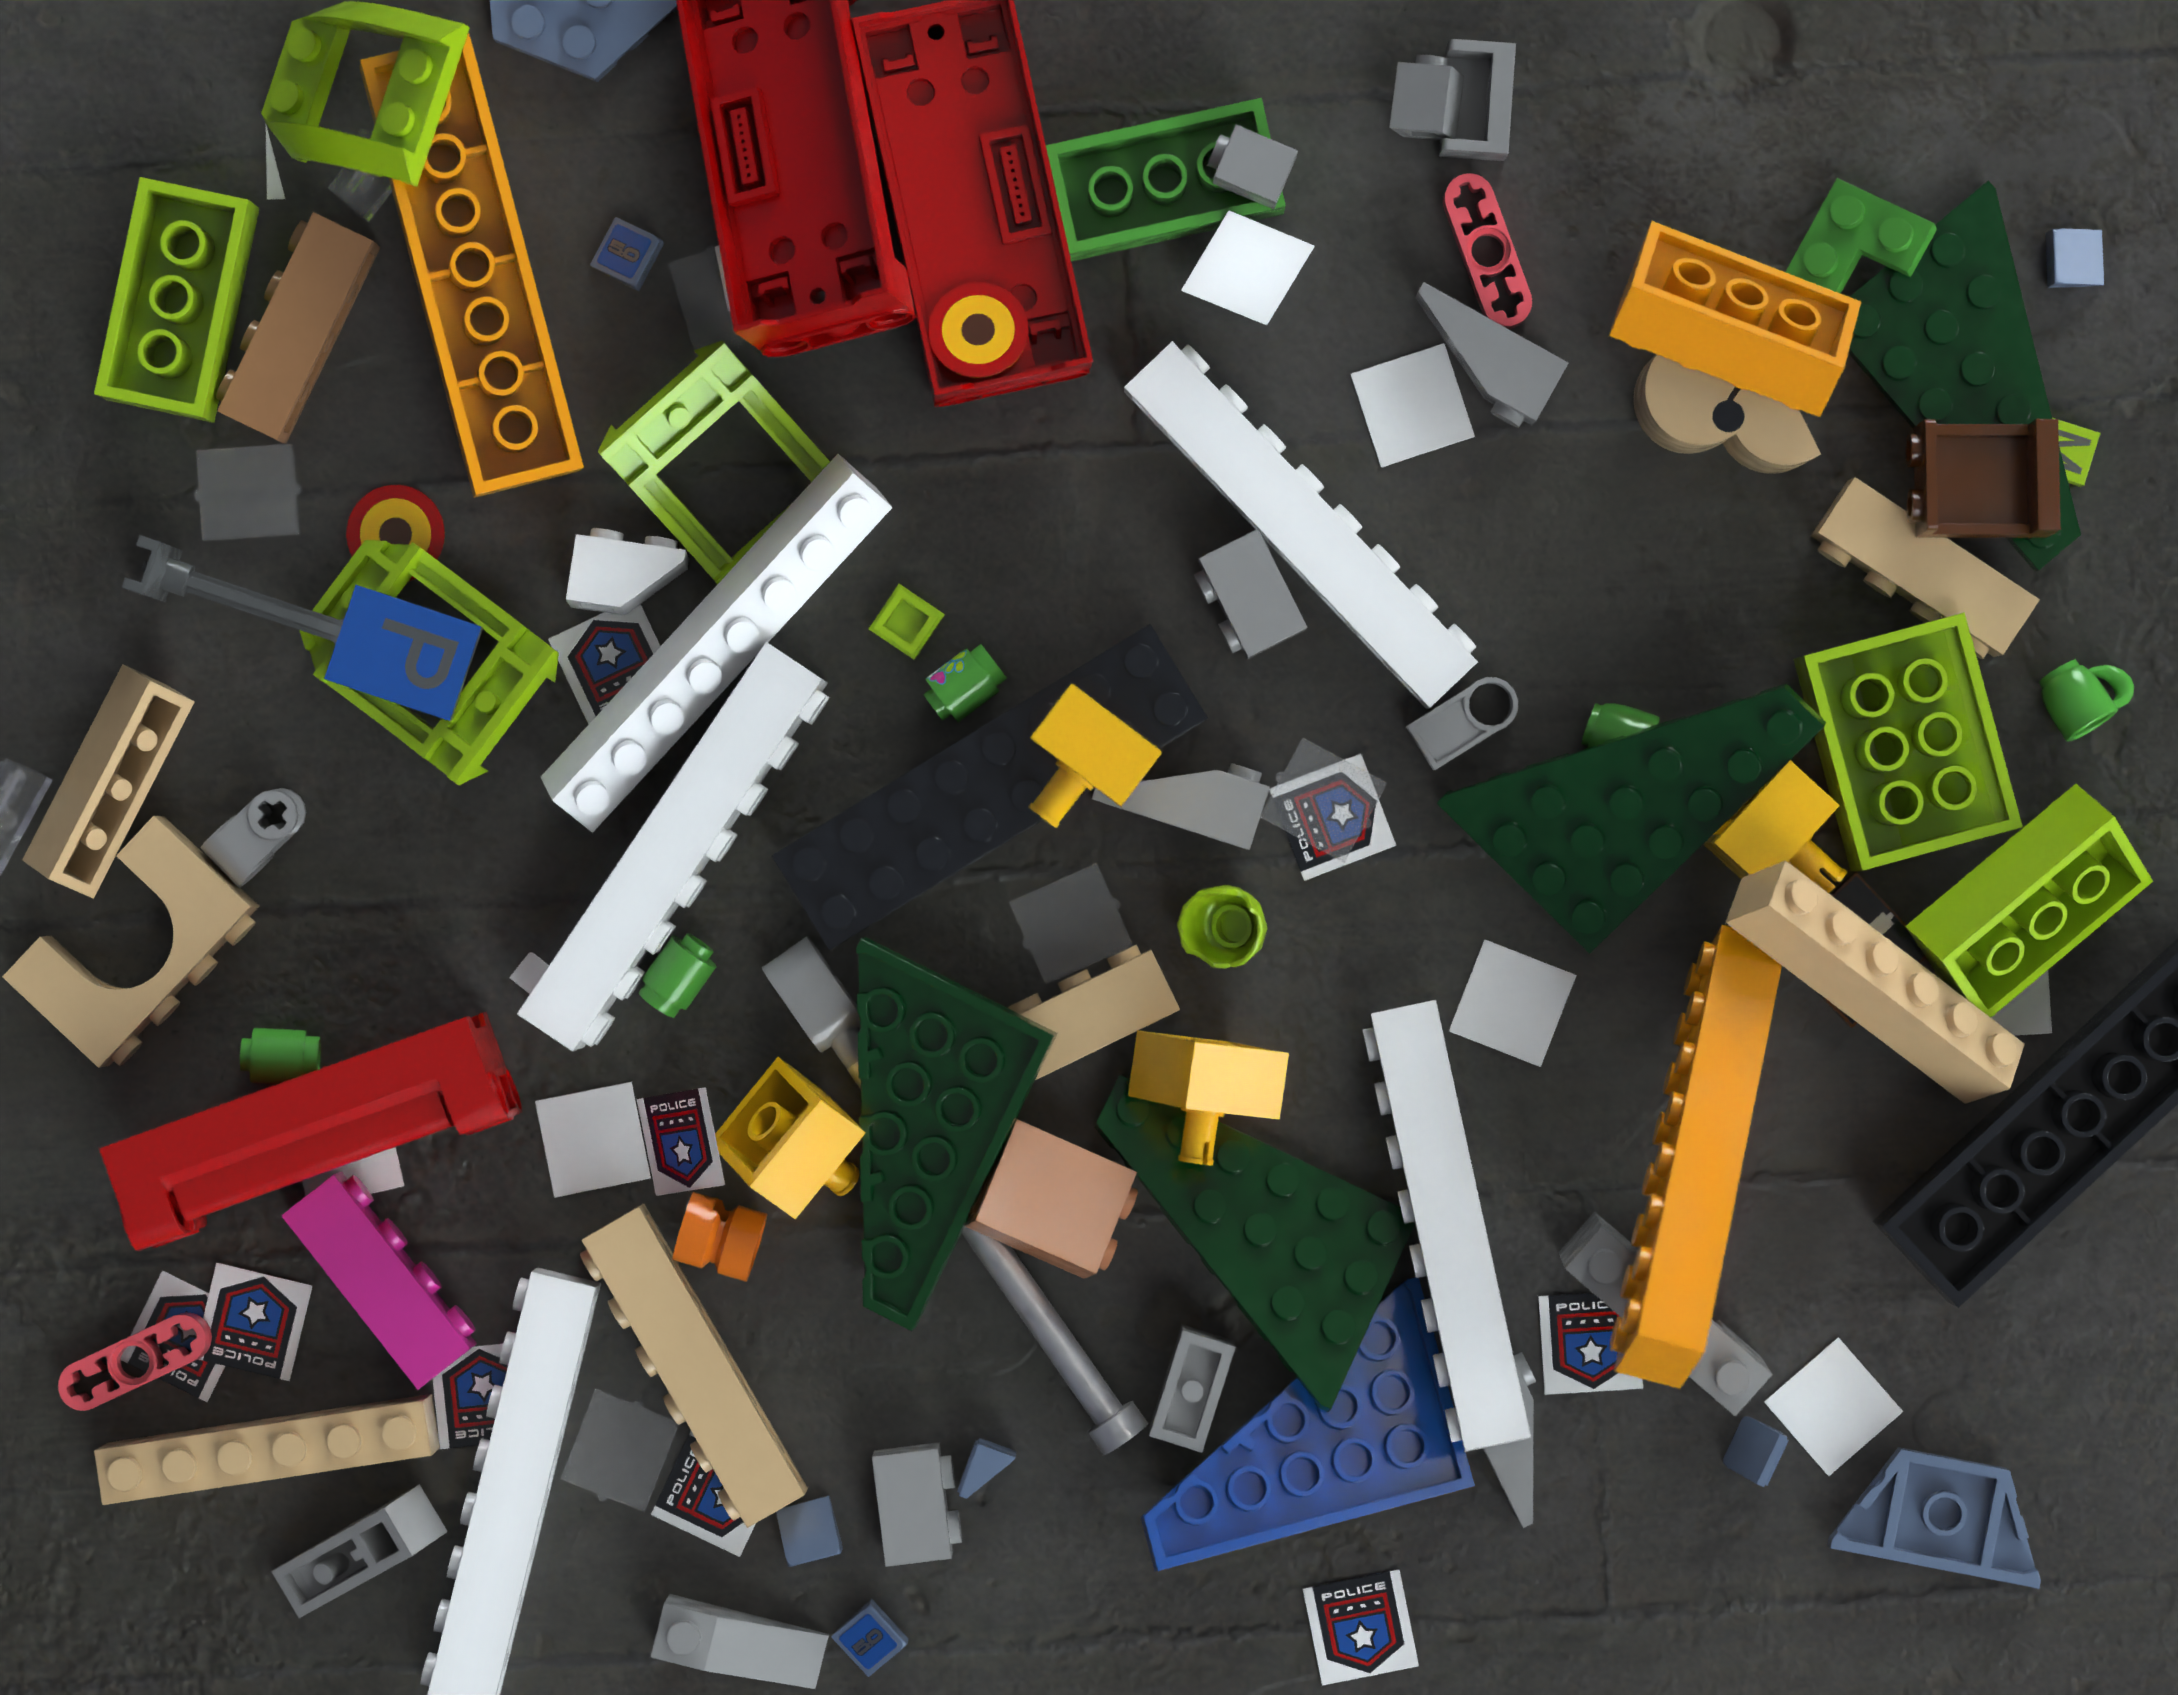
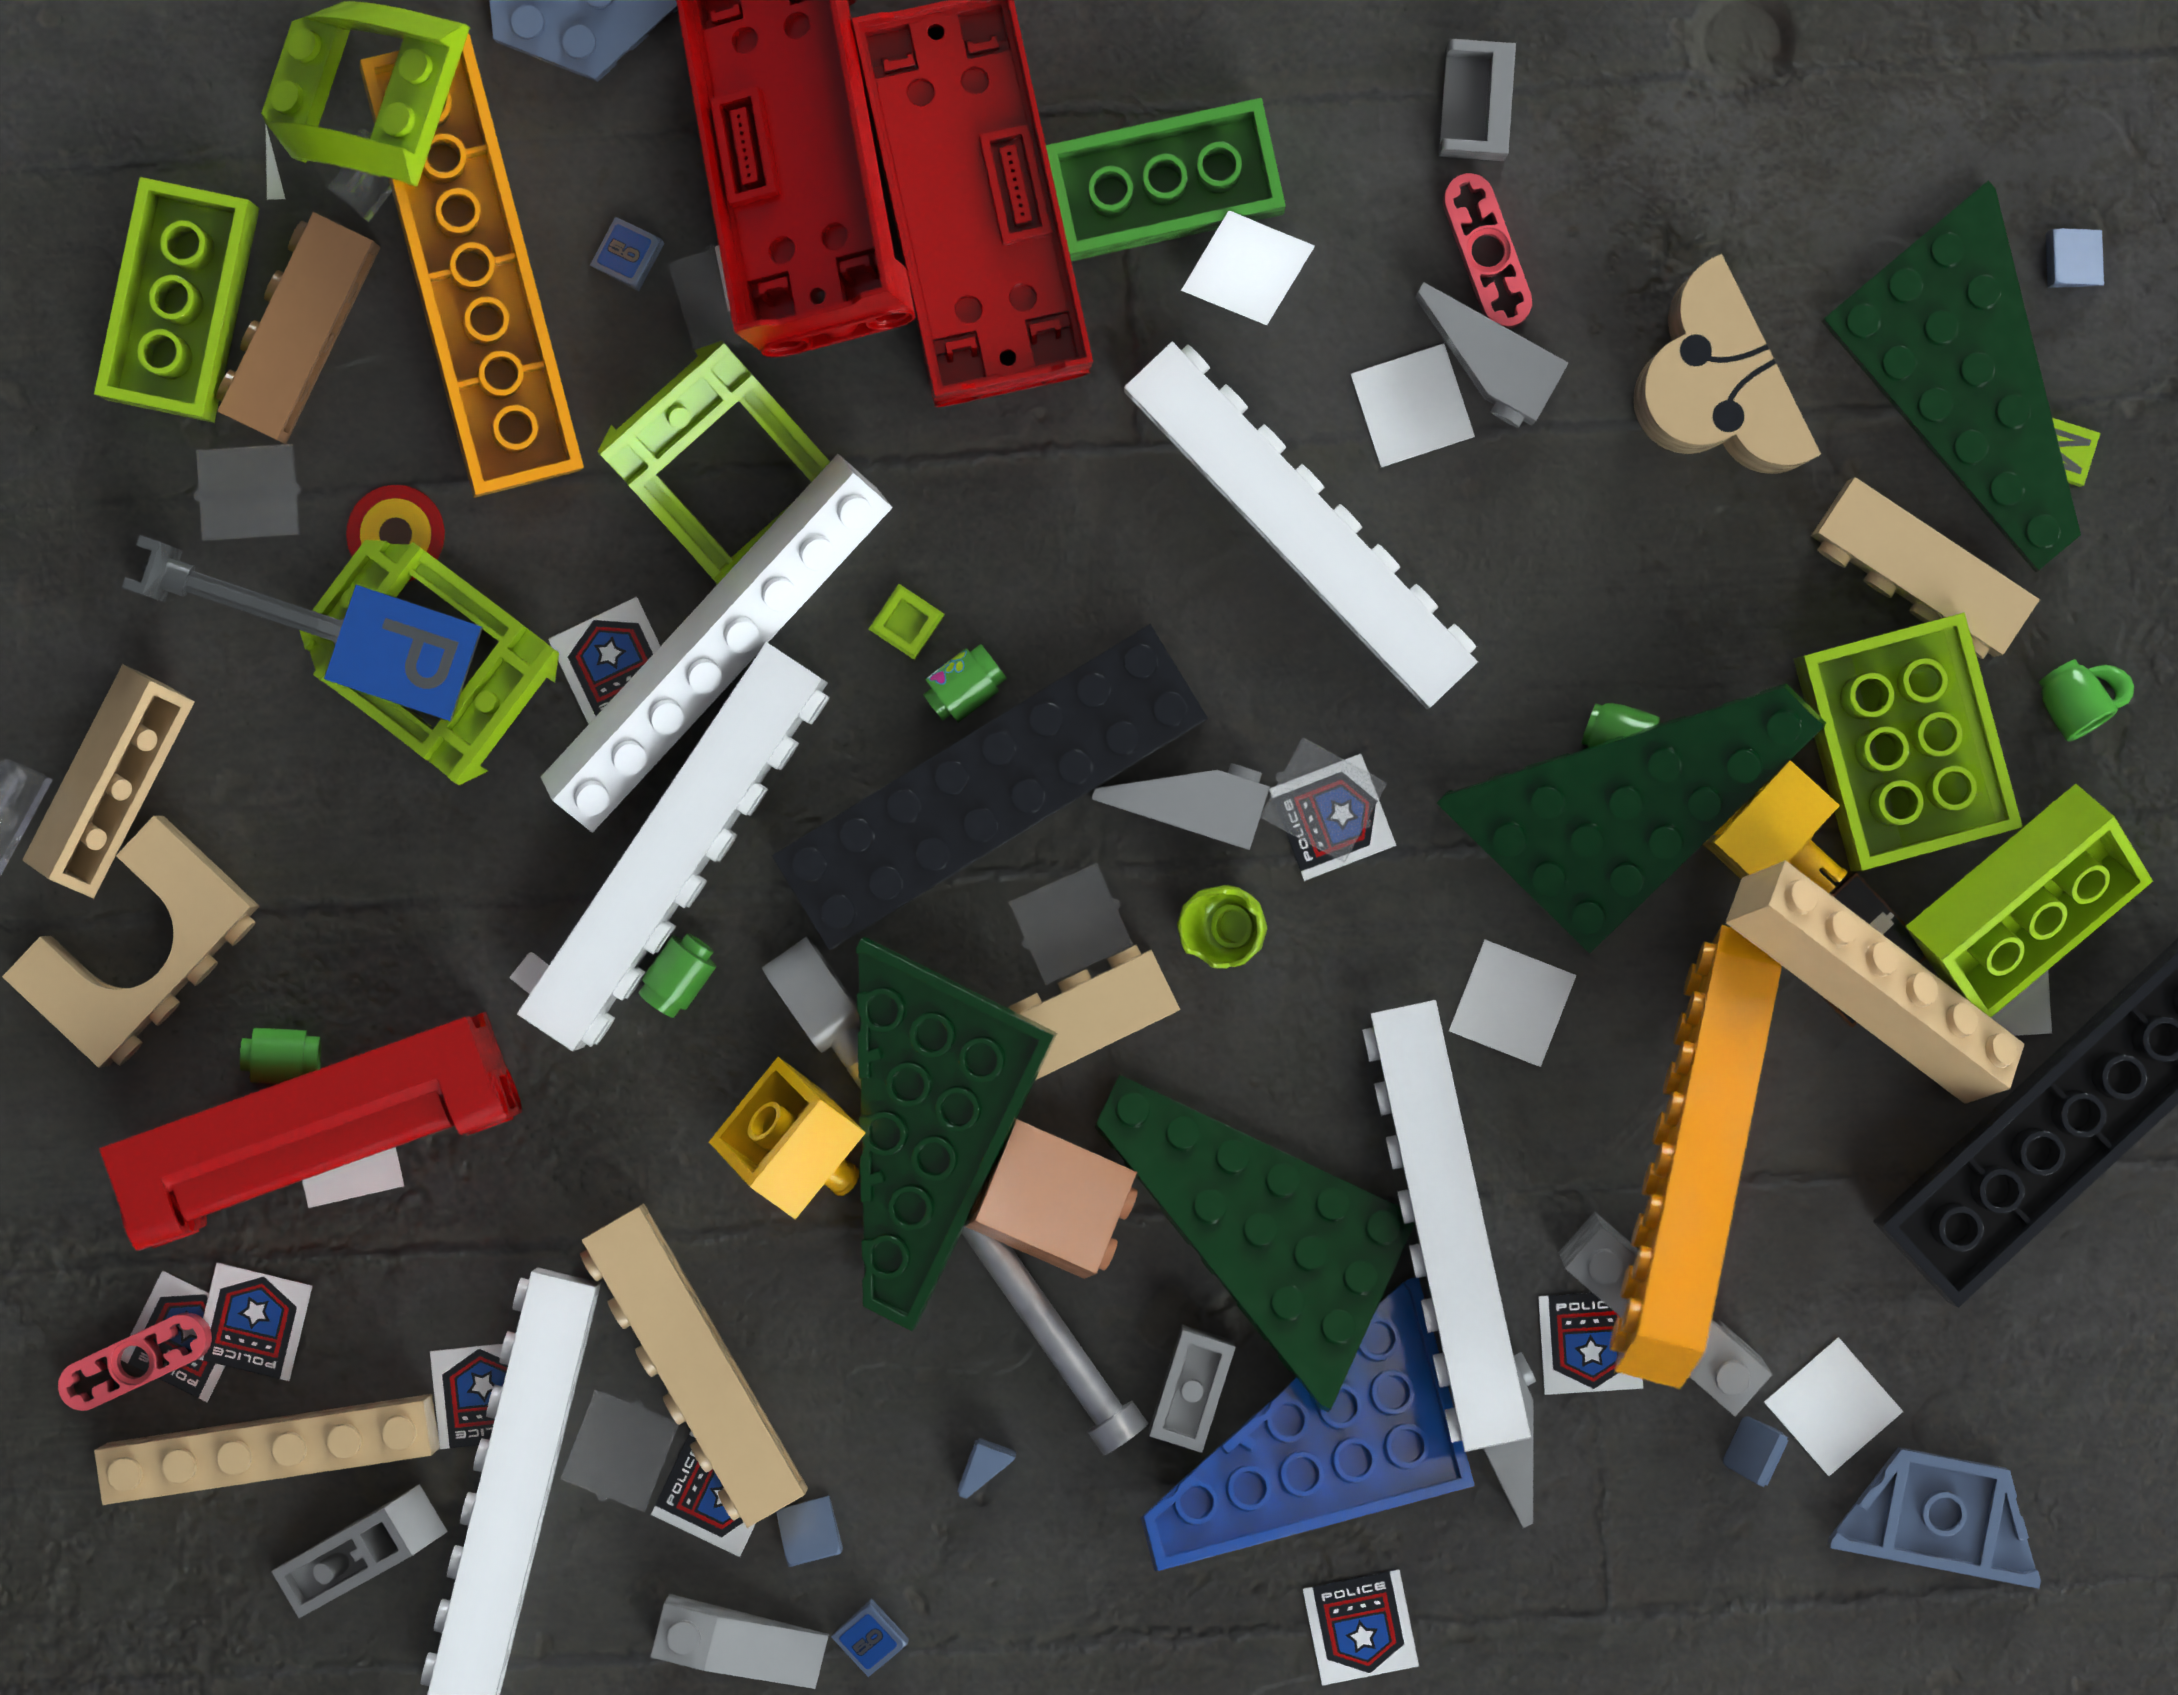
(249, 840): light grey piece -> none
(380, 1278): dark pink brick -> none
(592, 1139): white sticker -> none
(620, 574): white slope -> none
(680, 1141): sticker -> none
(719, 1236): orange wheel -> none
(914, 1504): light grey brick -> none
(978, 329): sticker -> none
(1091, 752): yellow brick -> none
(1207, 1082): yellow brick -> none
(1250, 595): light grey brick -> none
(1252, 165): light grey brick -> none
(1426, 99): light grey brick -> none
(1453, 729): light grey piece -> none
(1736, 319): light orange slope -> none
(1858, 225): bright green plate -> none
(1984, 480): reddish brown panel -> none

